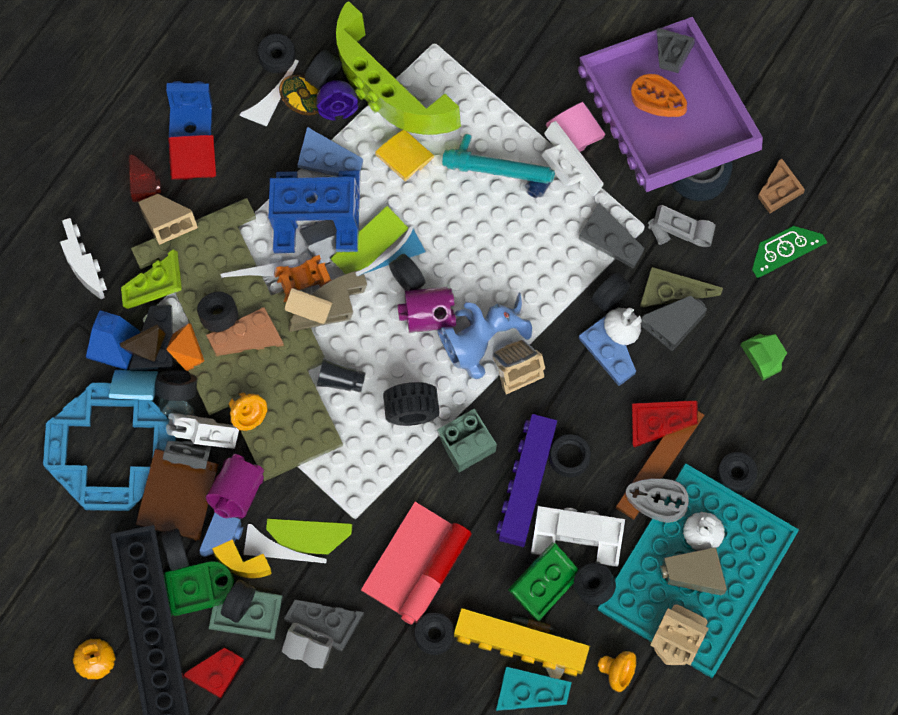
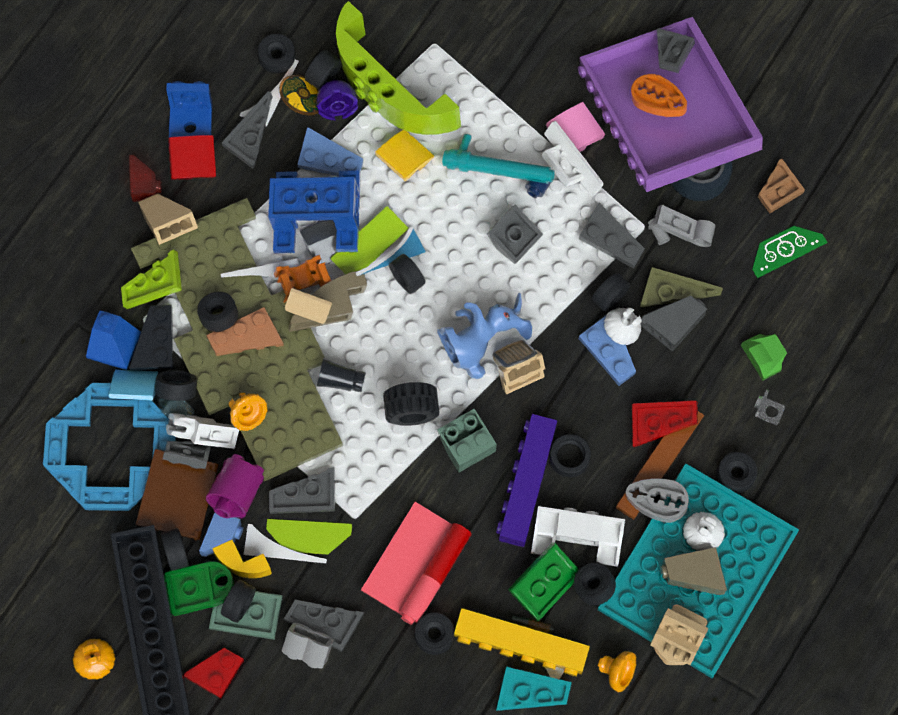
(80, 262): white slope -> none
(145, 343): dark brown slope -> none
(185, 348): orange slope -> none
(248, 134): none -> dark grey wing
(306, 495): none -> dark grey wing
(421, 312): magenta cylinder -> none
(514, 234): none -> dark grey slope
(762, 403): none -> clear bracket

